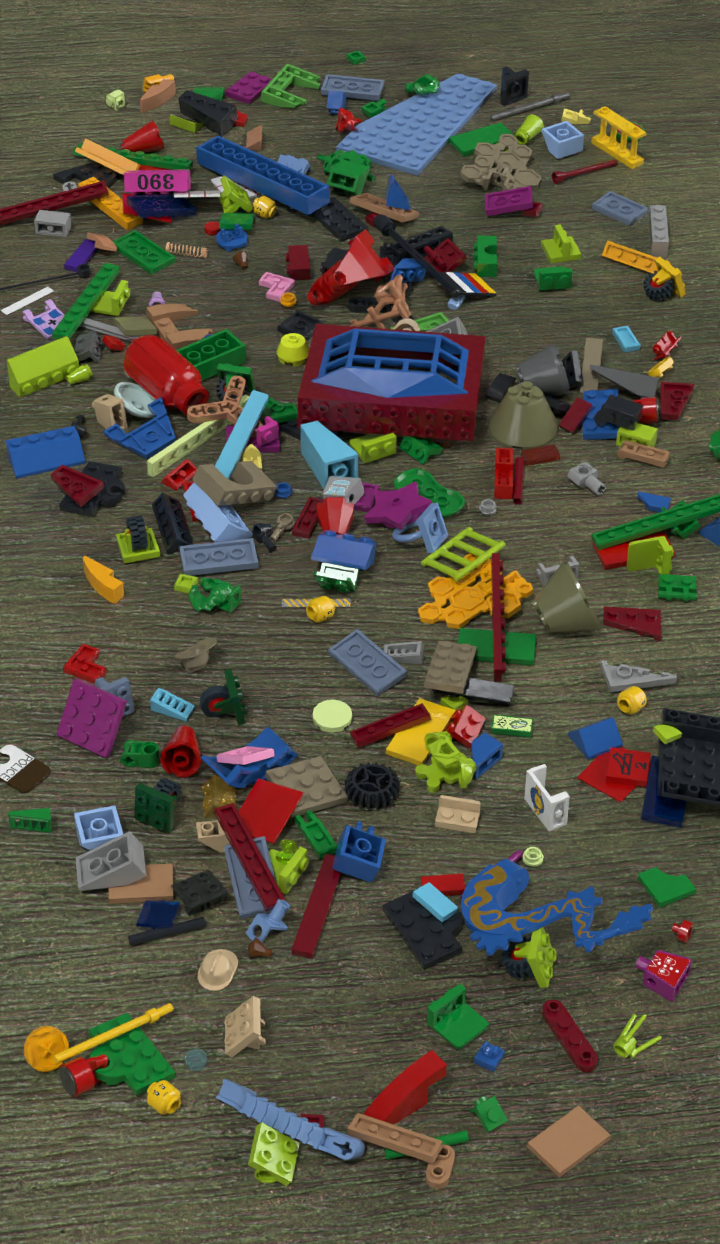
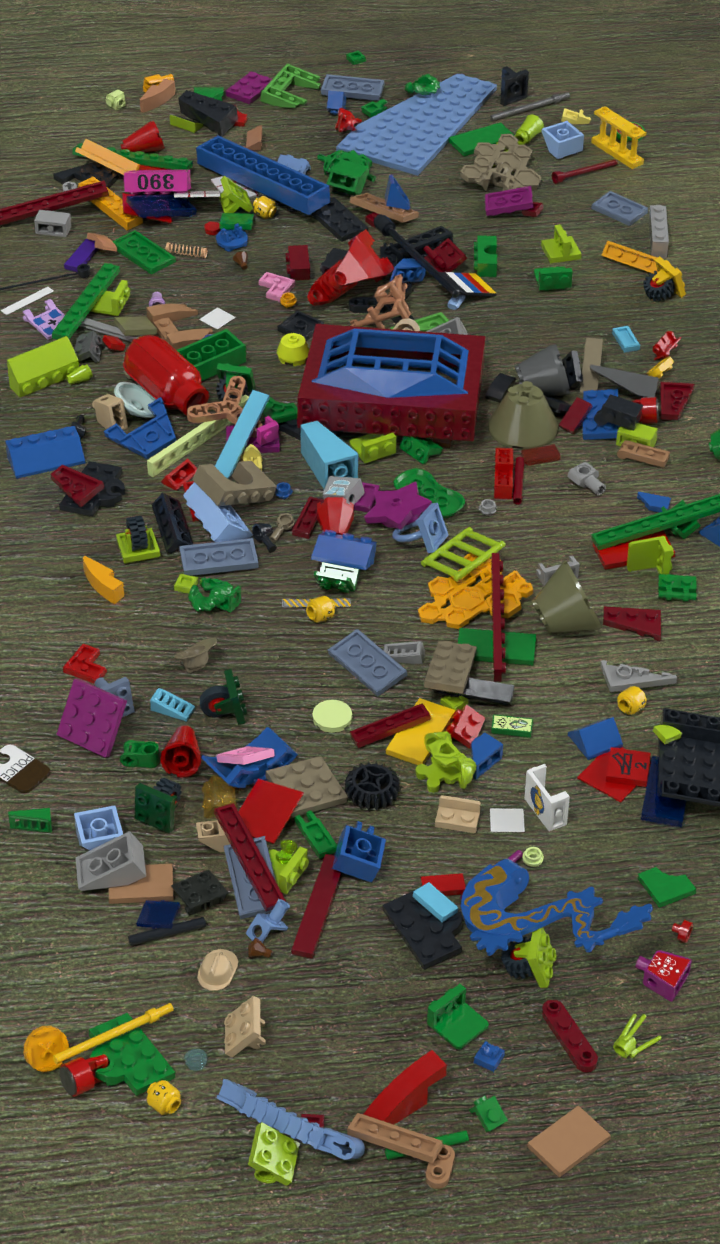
(217, 318): none -> white sticker
(507, 820): none -> white sticker

